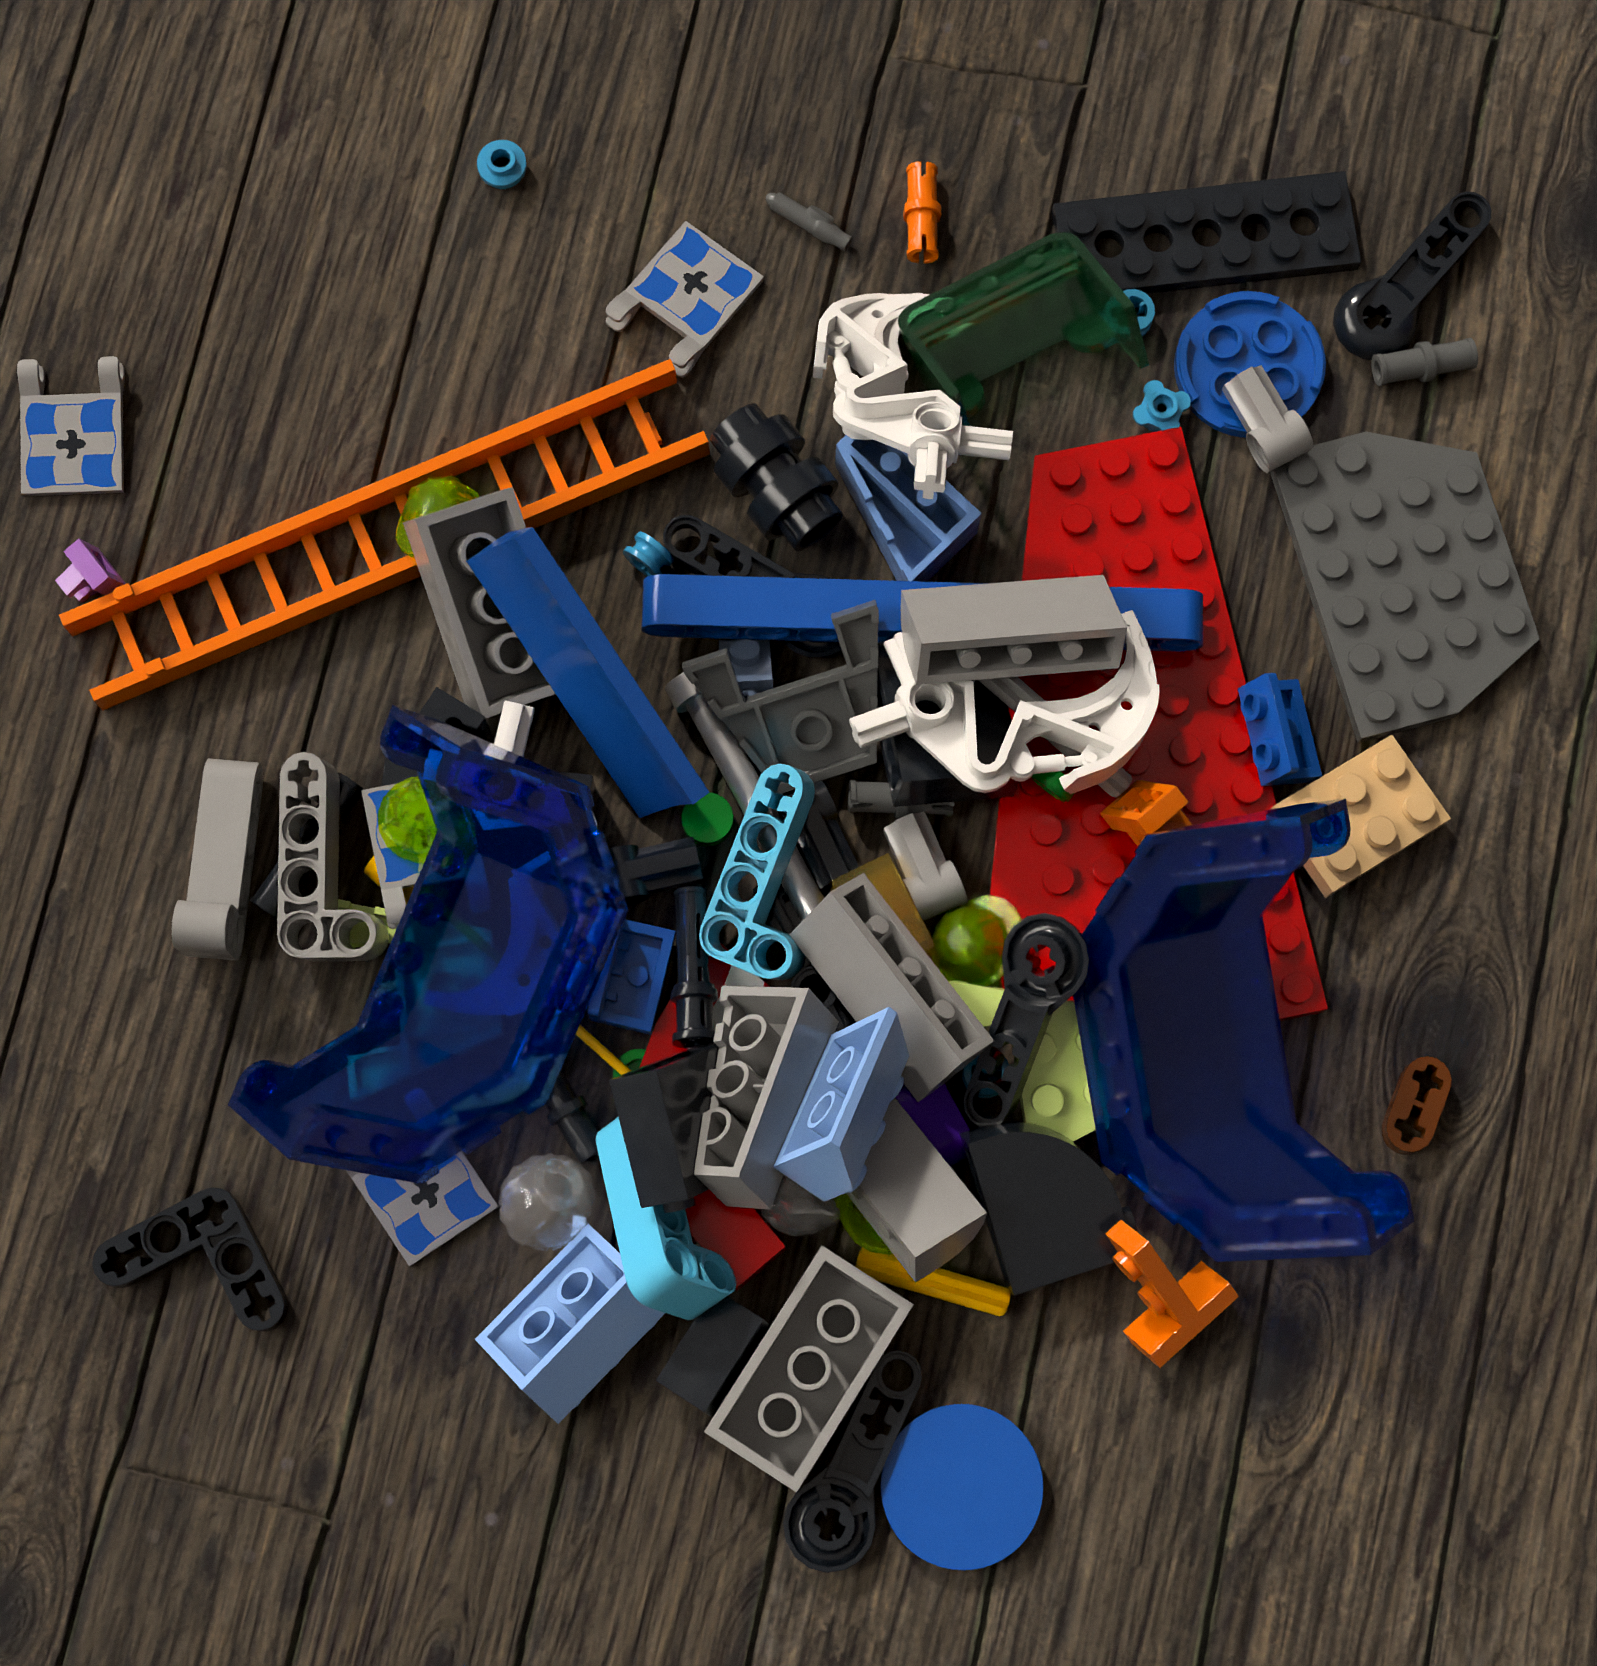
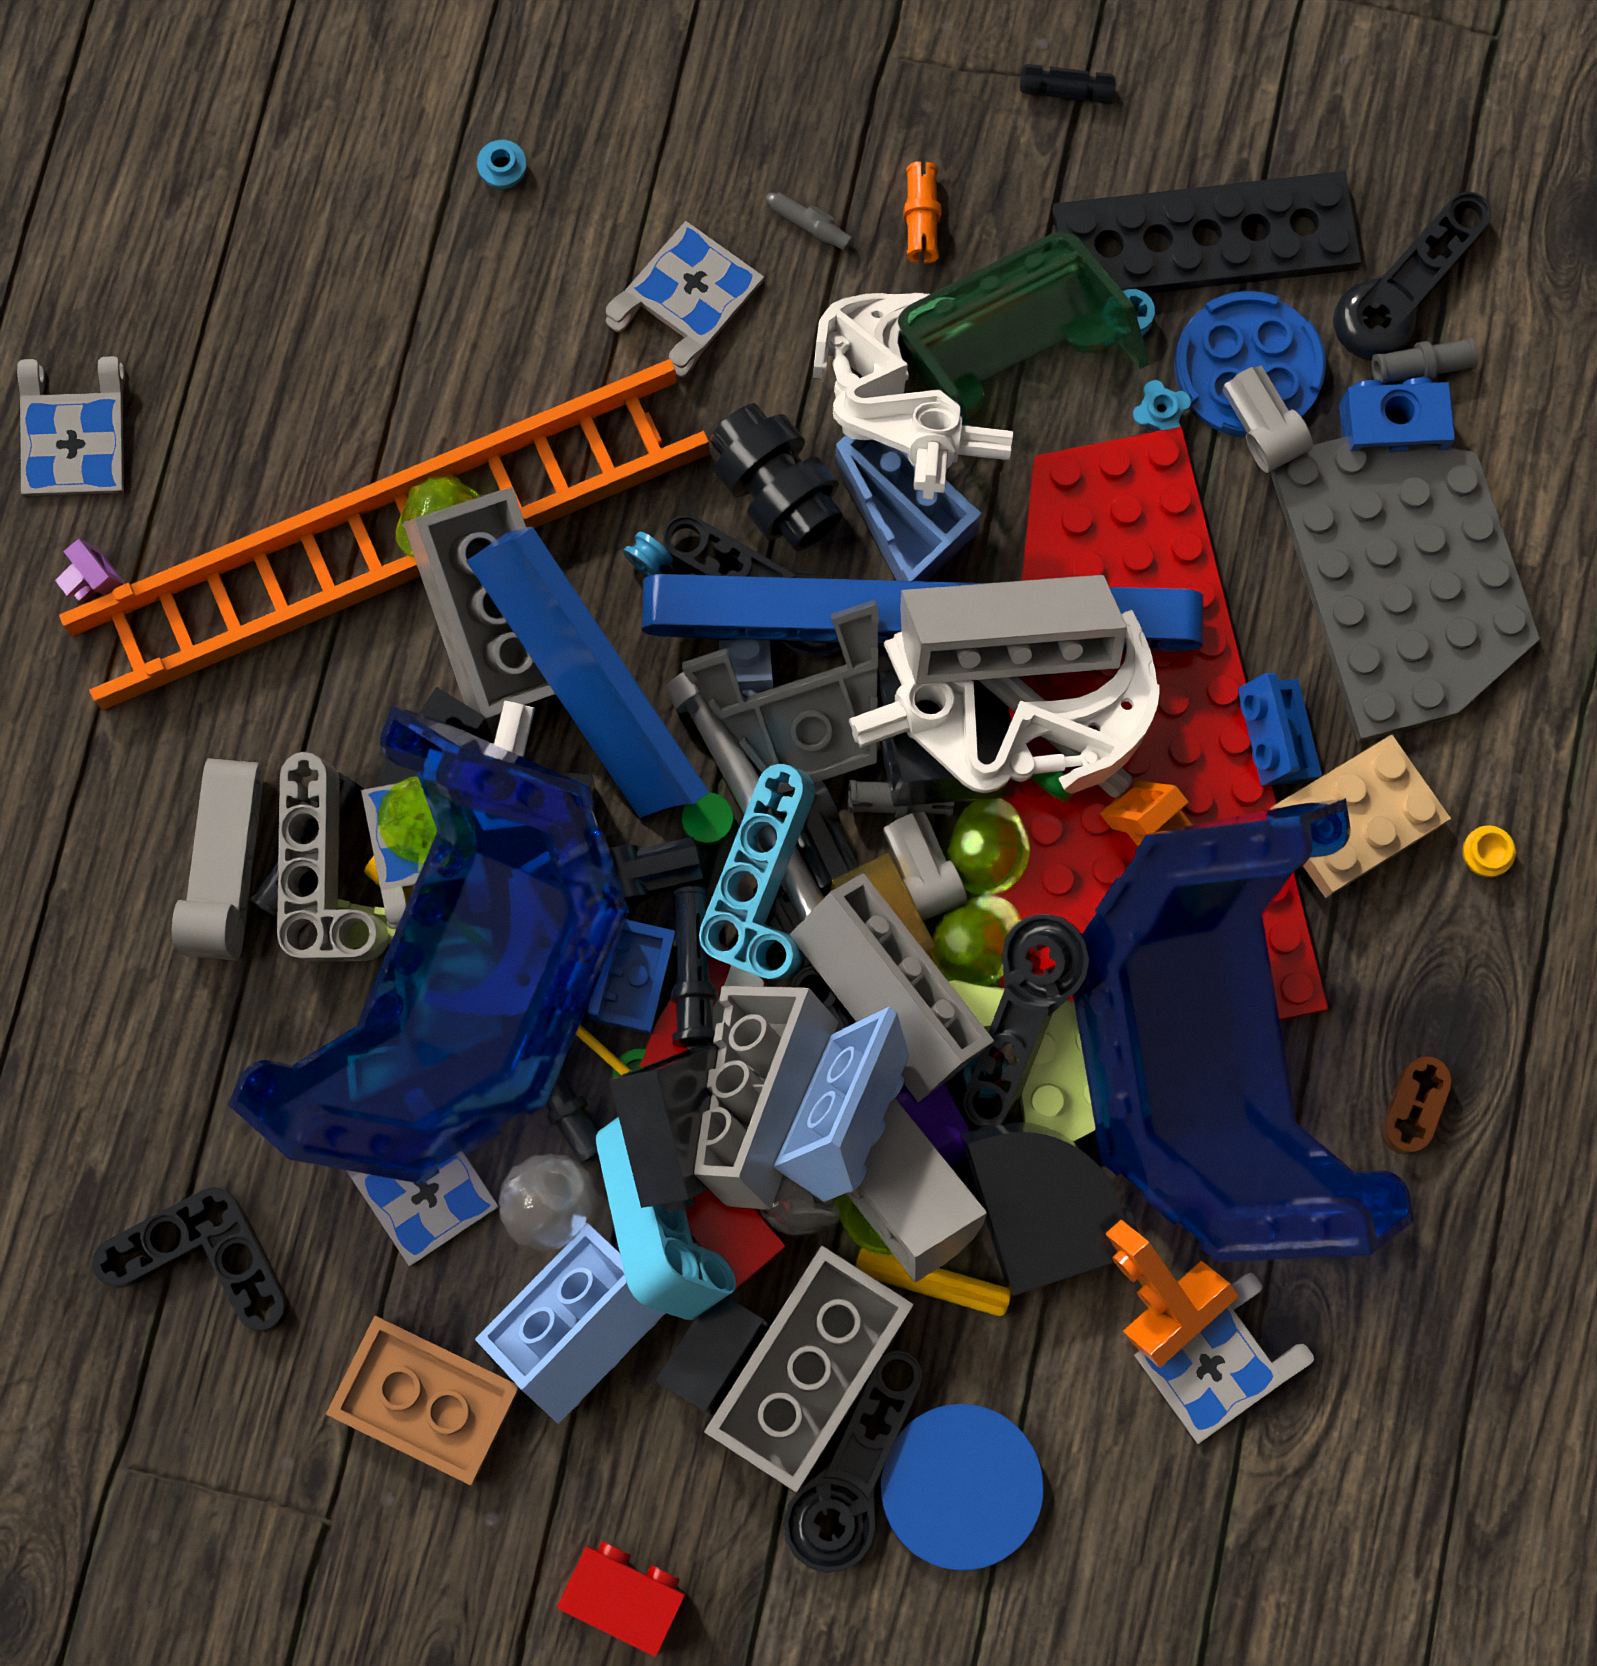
(423, 1400): none -> medium nougat plate
(622, 1598): none -> red brick
(989, 847): none -> clear neon green piece
(1067, 83): none -> black axle
(1222, 1369): none -> light grey flag
(1418, 399): none -> blue brick
(1489, 851): none -> yellow plate

